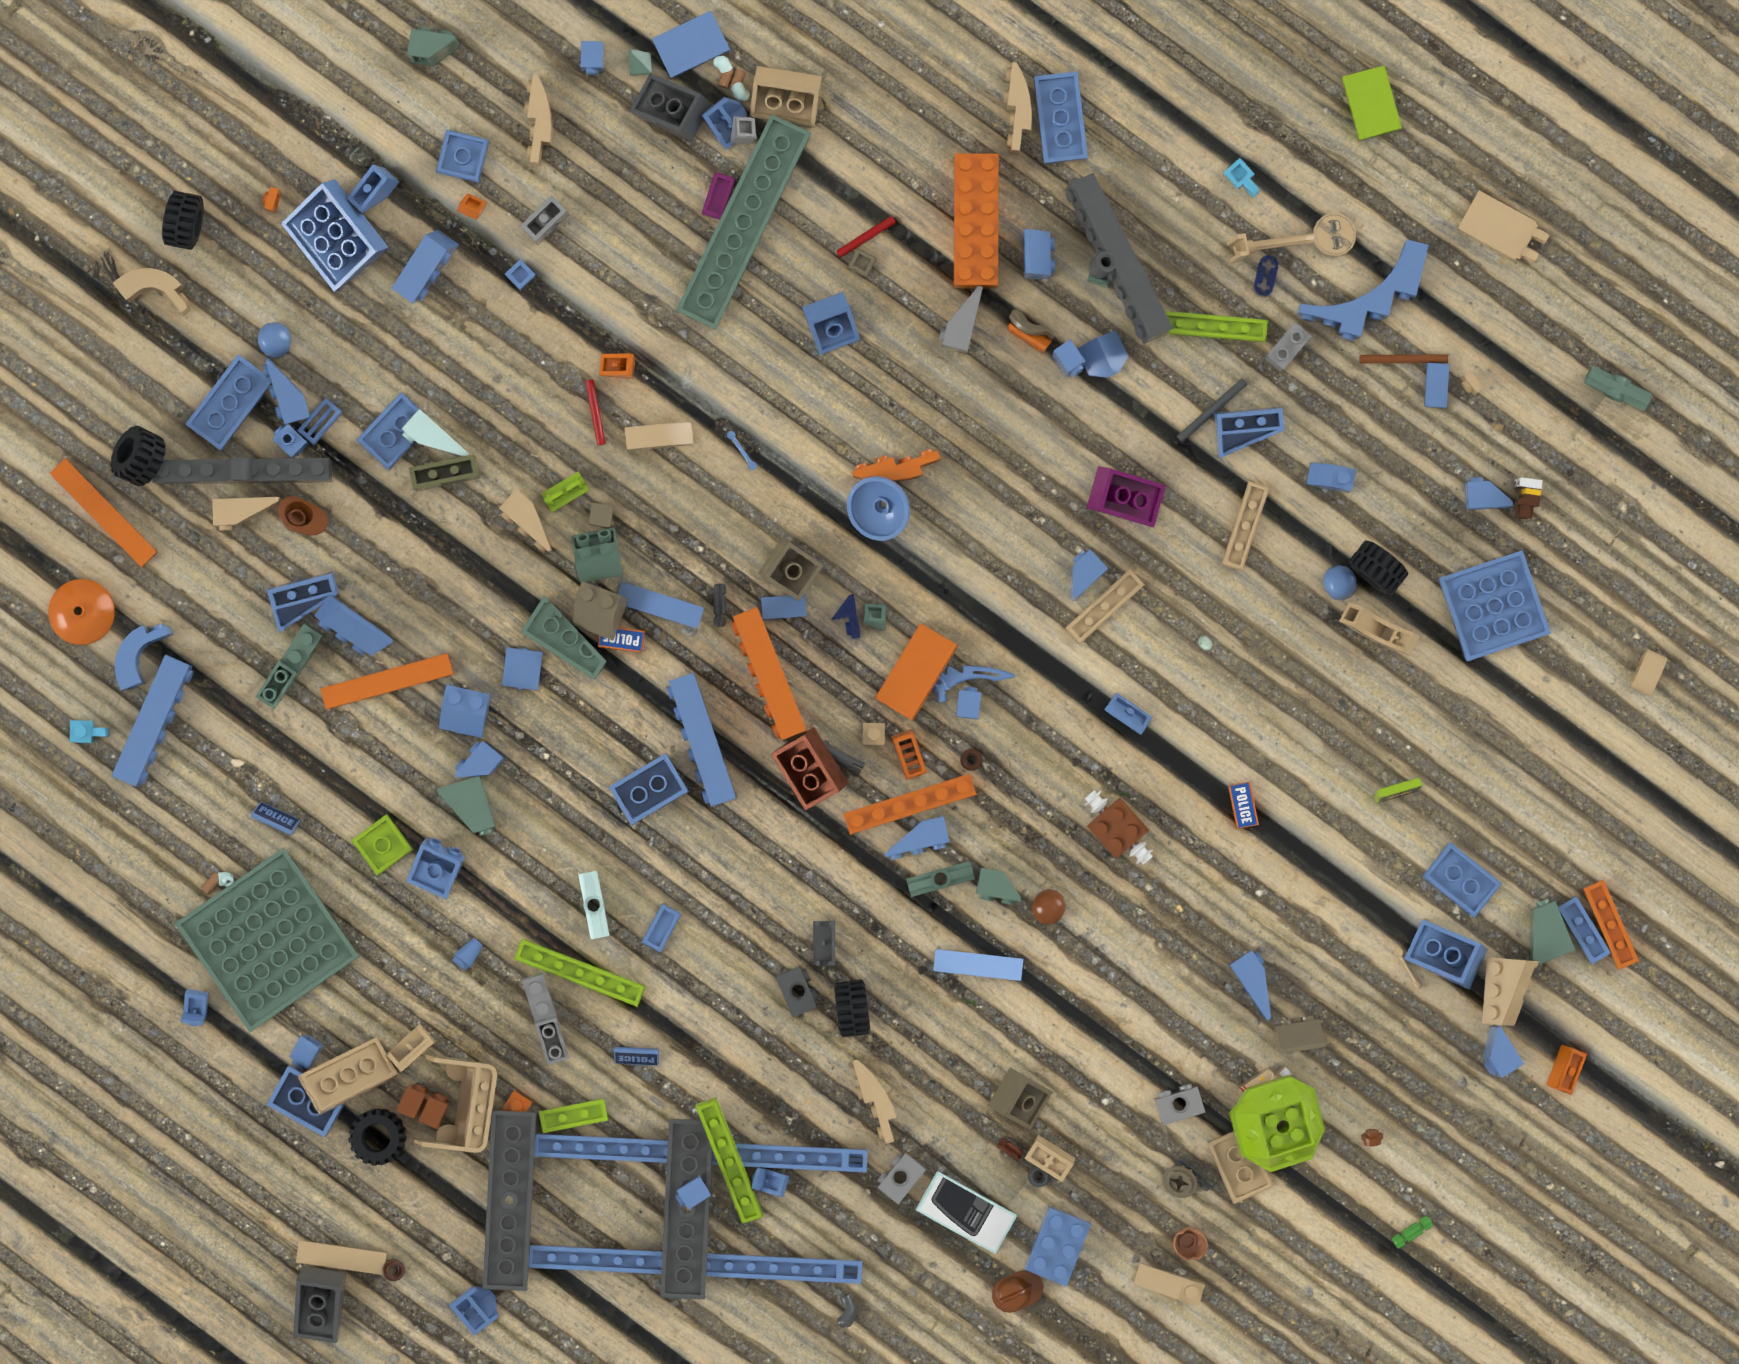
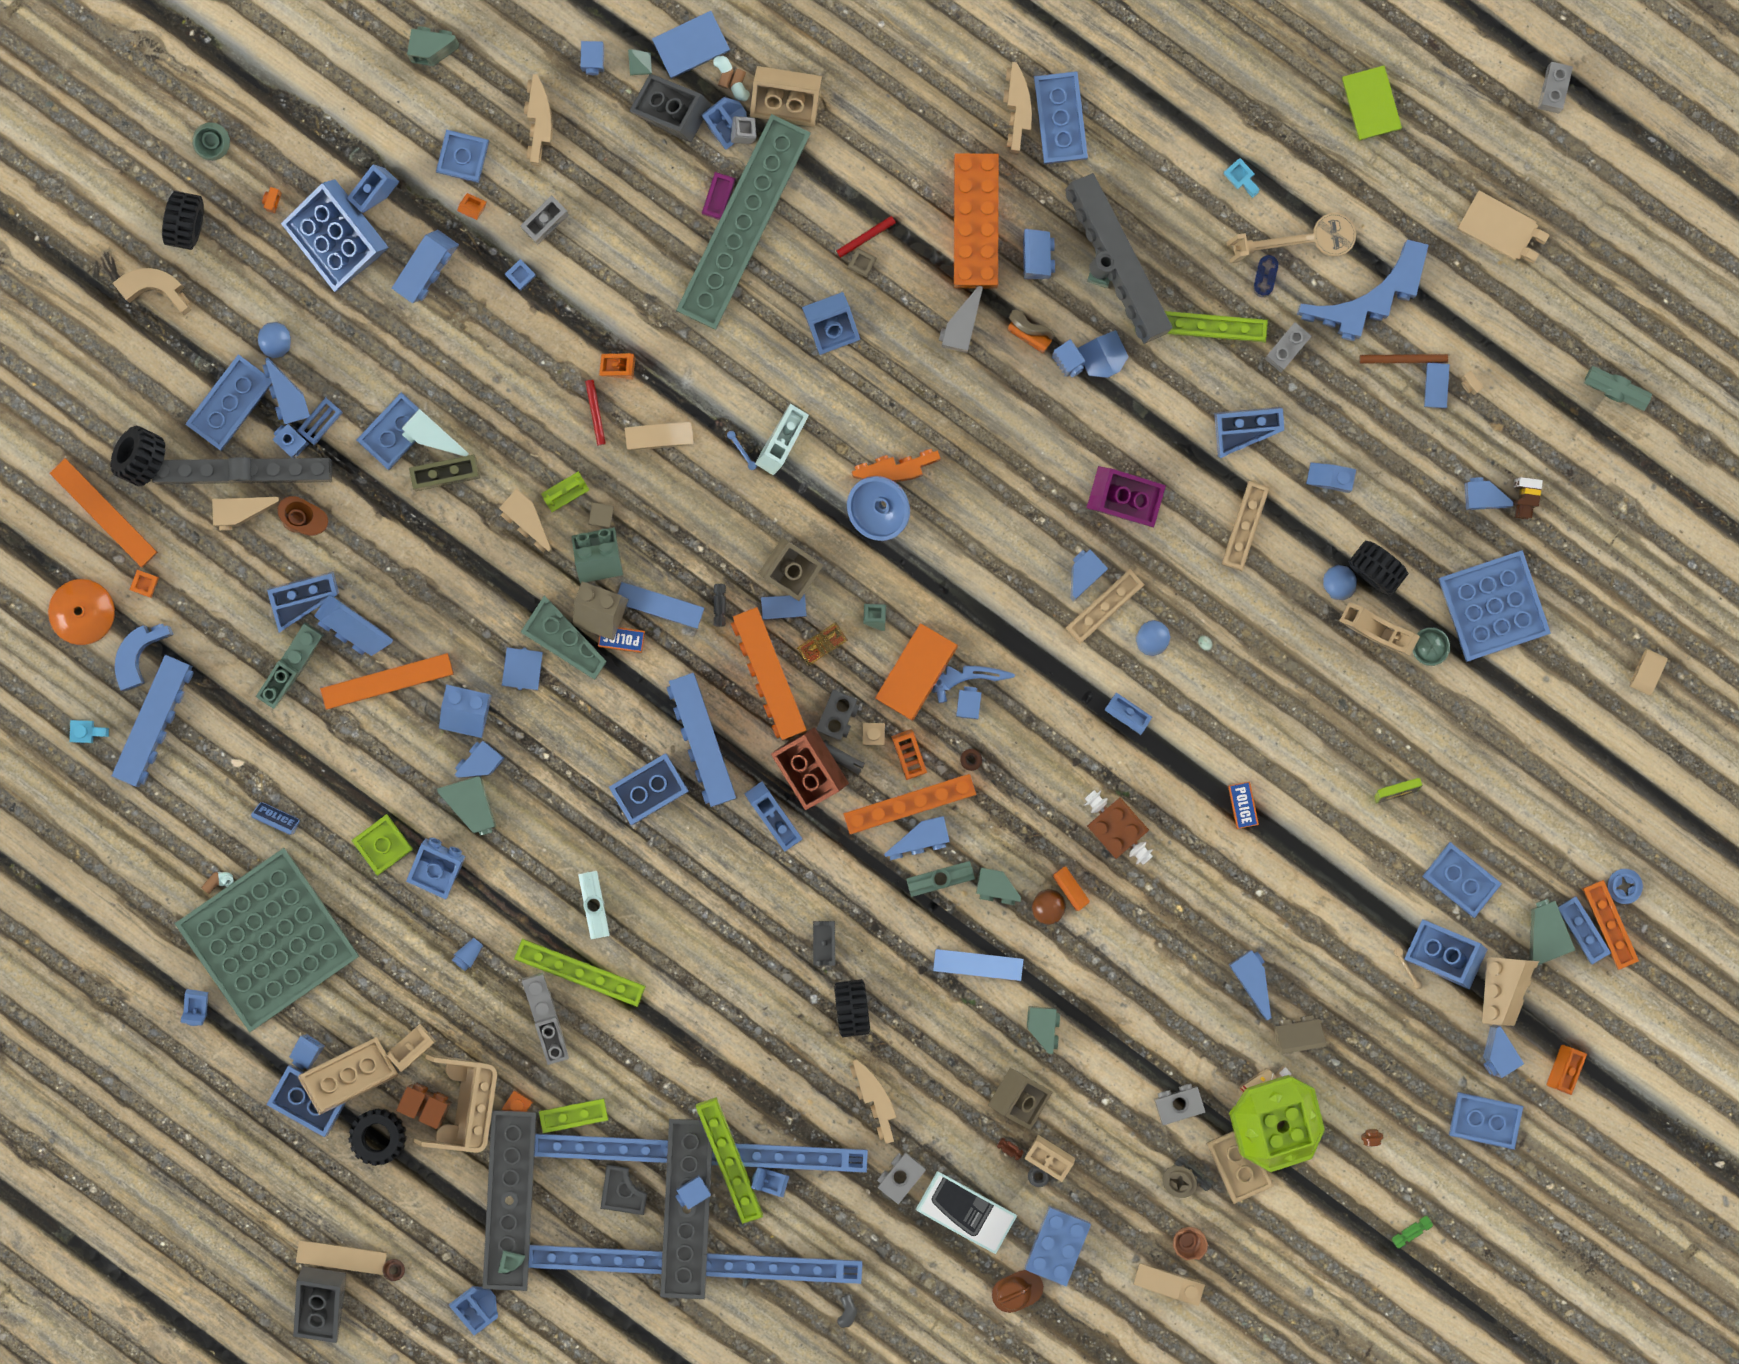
(144, 583): none -> orange plate
(211, 141): none -> sand green hat
(510, 1261): none -> sand green tile
(621, 1193): none -> dark grey tile
(636, 1056): slope -> none
(661, 928): medium blue tile -> none
(773, 816): none -> medium blue slope
(782, 440): none -> light aqua slope
(801, 1004): dark grey brick -> none
(822, 643): none -> clear yellow slope
(832, 713): none -> dark grey brick
(846, 611): clear blue slope -> none
(1042, 1024): none -> sand green slope
(1071, 888): none -> orange slope
(1153, 638): none -> medium blue hair
(1208, 413): dark grey bar -> none
(1431, 647): none -> sand green hat
(1486, 1120): none -> medium blue tile
(1555, 87): none -> light grey brick
(1633, 891): none -> medium blue gear

